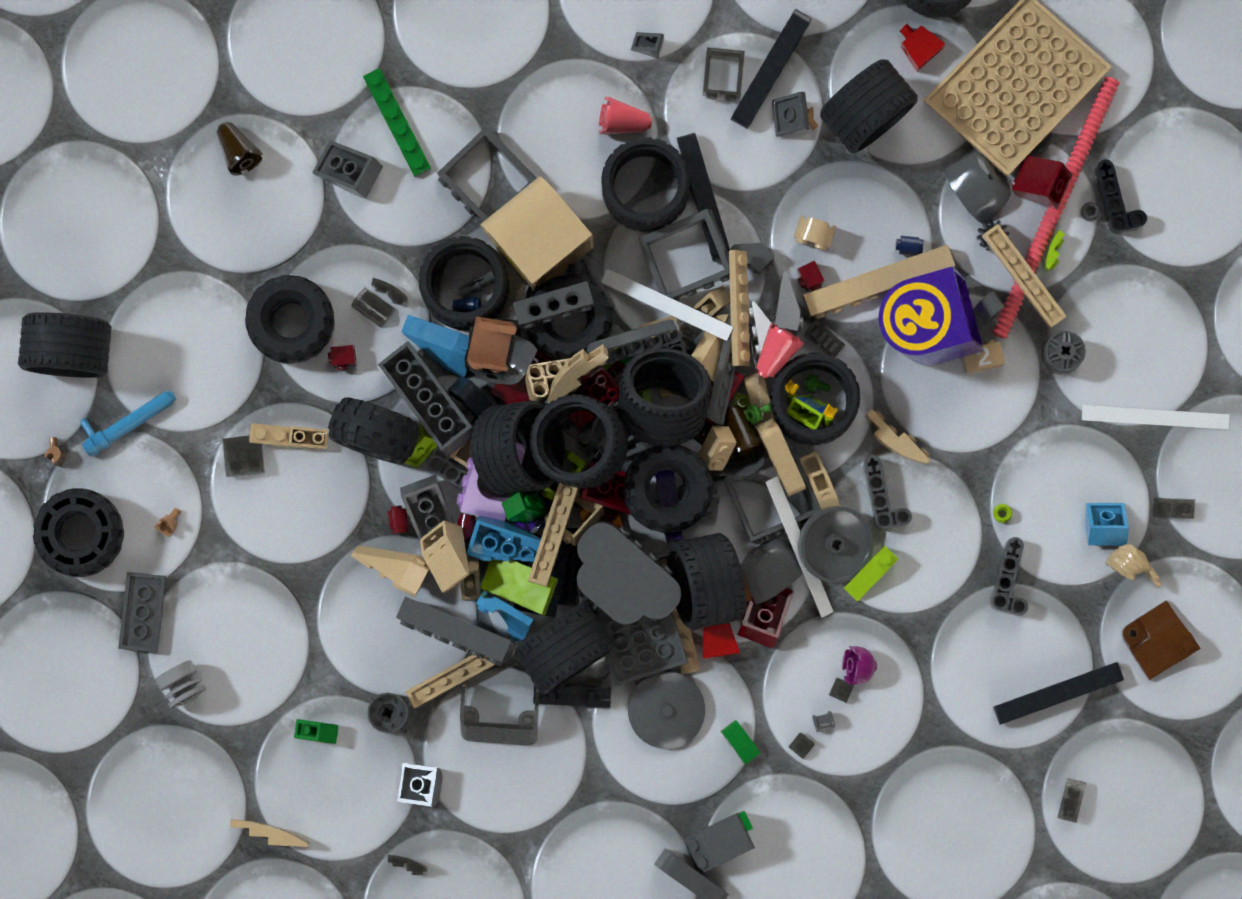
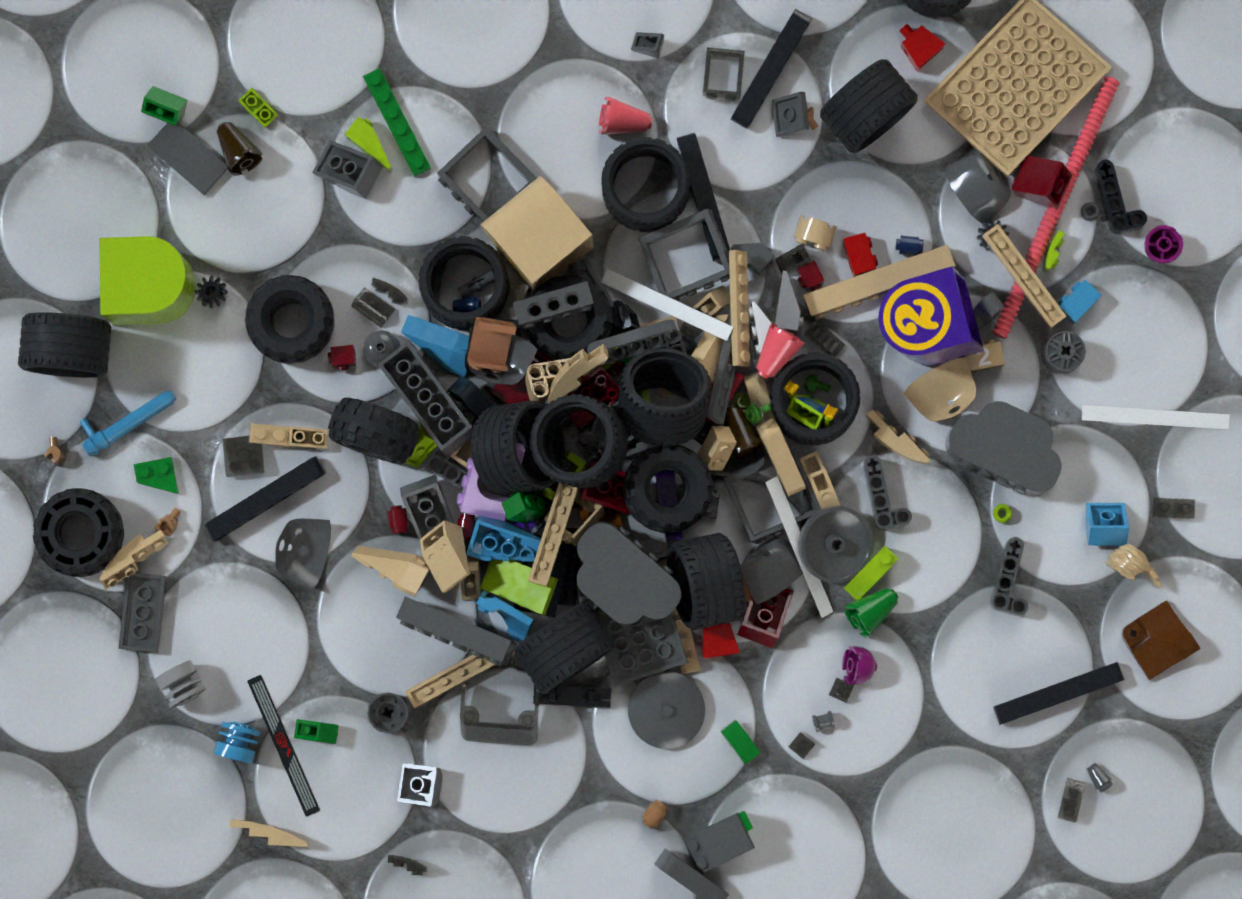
(125, 560): none -> tan slope
(143, 281): none -> lime brick
(157, 474): none -> green wing
(164, 105): none -> green brick
(188, 157): none -> dark grey tile
(217, 293): none -> black gear
(237, 742): none -> dark azure wheel
(257, 107): none -> lime slope
(265, 499): none -> black beam
(283, 745): none -> black sticker
(309, 550): none -> dark grey piece
(364, 137): none -> lime slope
(371, 349): none -> dark grey cylinder
(624, 318): none -> black hand
(654, 814): none -> medium nougat brick
(793, 259): none -> clear smoke slope
(859, 254): none -> red brick
(871, 610): none -> green cone
(938, 386): none -> tan piece
(1007, 447): none -> dark grey brick
(1079, 301): none -> dark azure brick
(1099, 778): none -> dark grey cone
(1163, 244): none -> magenta cylinder

